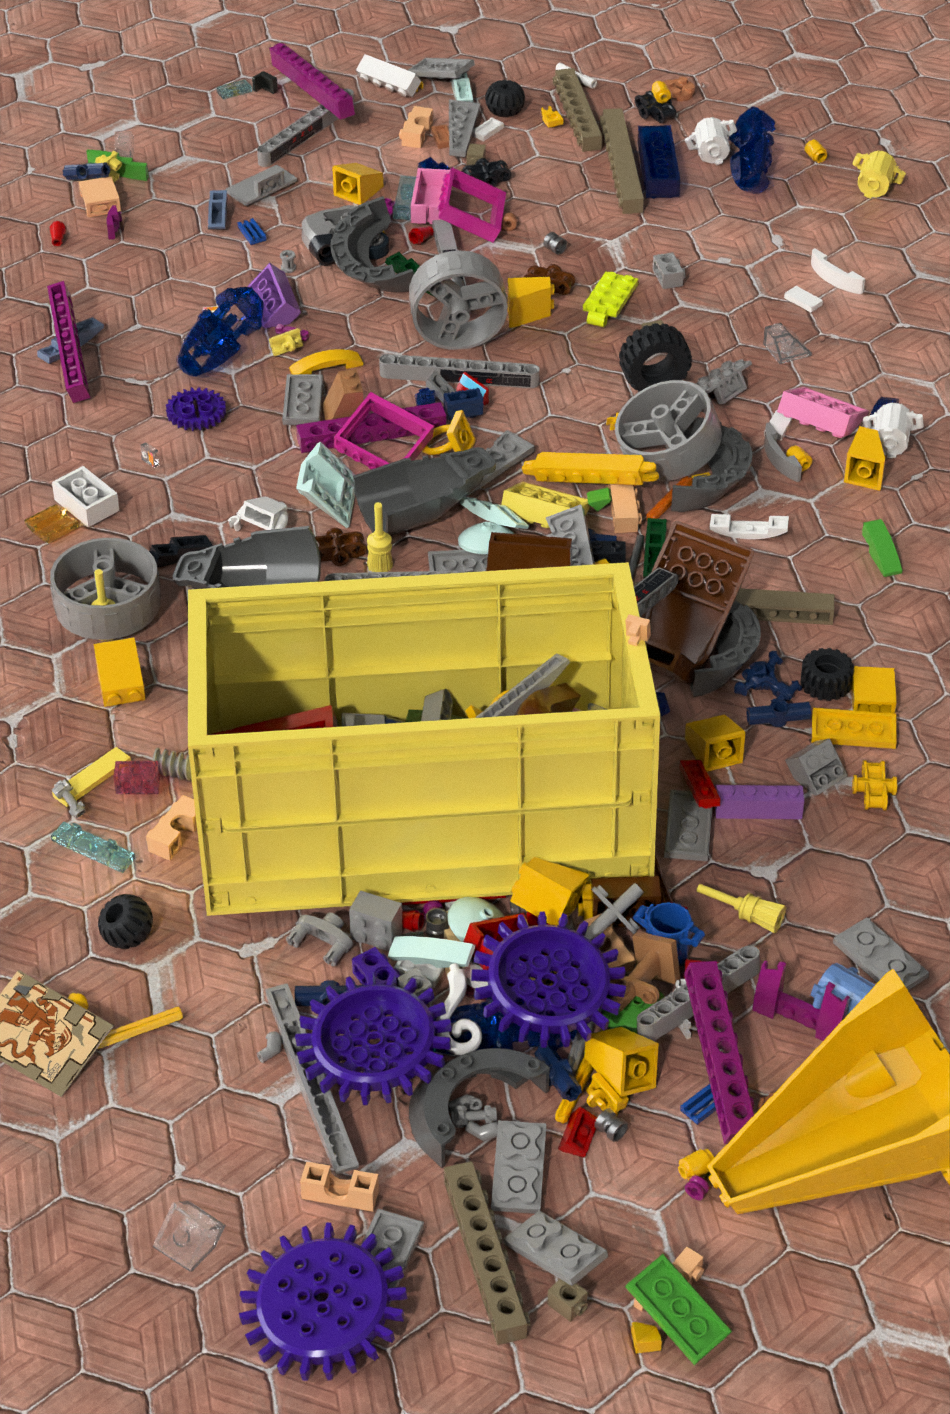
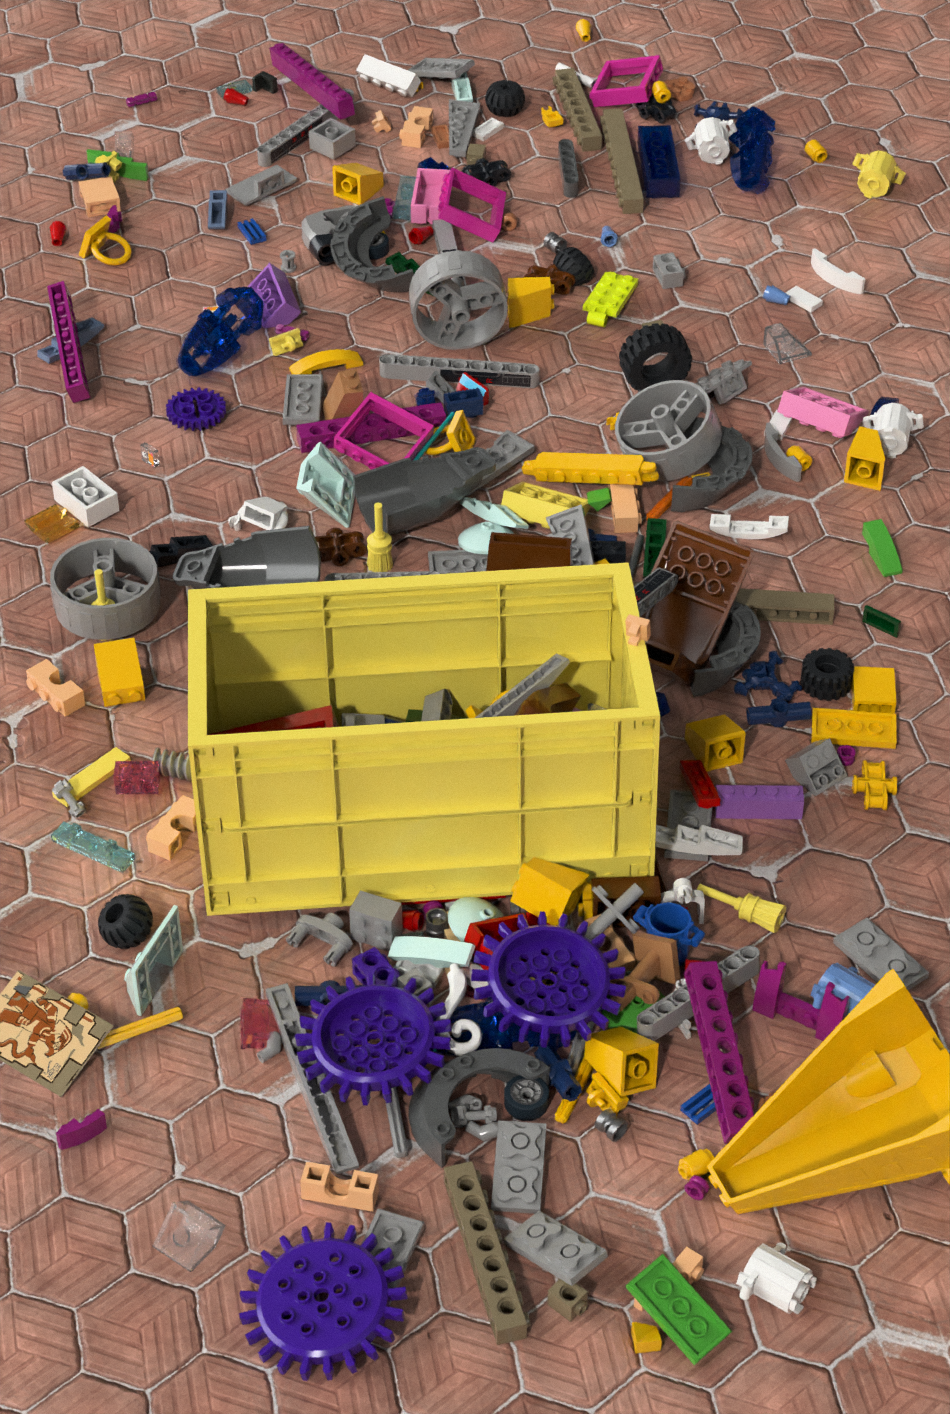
(45, 680): none -> light nougat arch
(76, 1133): none -> magenta slope
(96, 238): none -> yellow tile
(141, 99): none -> magenta axle
(163, 948): none -> light aqua slope
(234, 97): none -> red cone
(254, 1023): none -> clear pink hinge
(332, 138): none -> light grey brick
(381, 122): none -> light nougat tile
(396, 1126): none -> light grey axle
(434, 436): none -> teal axle
(537, 1098): none -> wheel
(568, 168): none -> dark grey beam
(576, 263): none -> black wheel
(578, 1133): red slope -> none
(583, 28): none -> yellow cone
(608, 236): none -> medium blue cone
(649, 65): none -> dark pink window
(682, 892): none -> white piece
(702, 841): none -> white slope
(713, 110): none -> dark blue piece
(775, 295): none -> medium blue cone
(776, 1278): none -> white container
(849, 752): none -> magenta bush
(881, 621): none -> dark green slope

